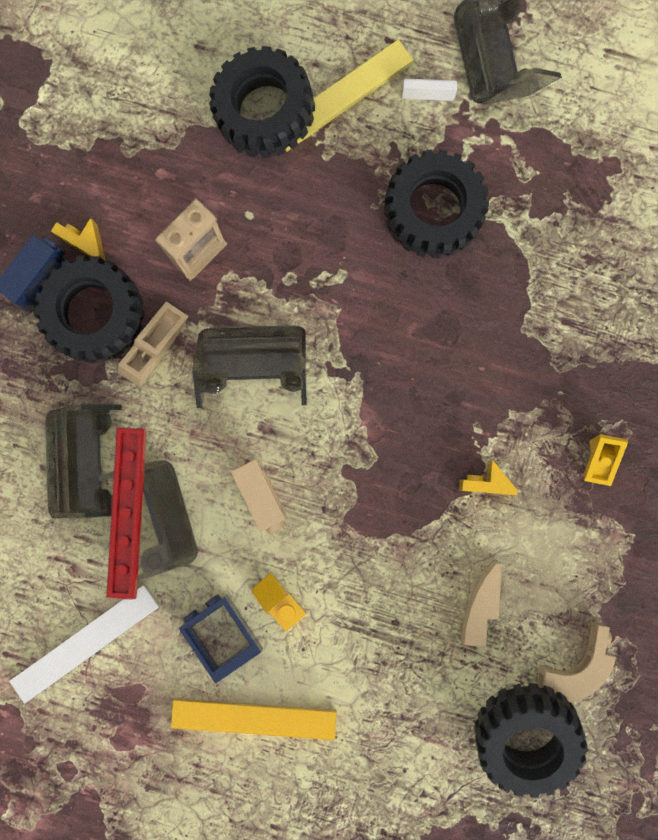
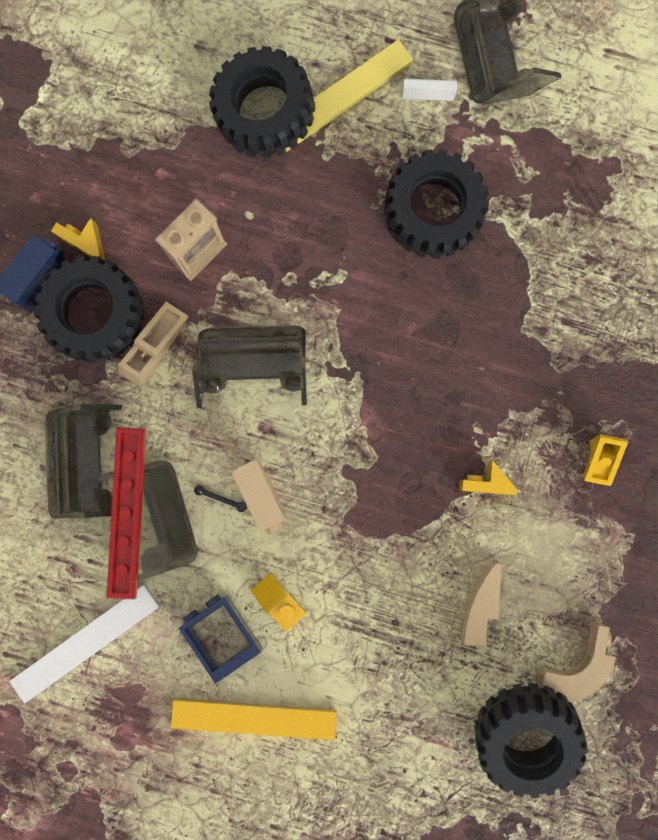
(241, 506): none -> black hinge

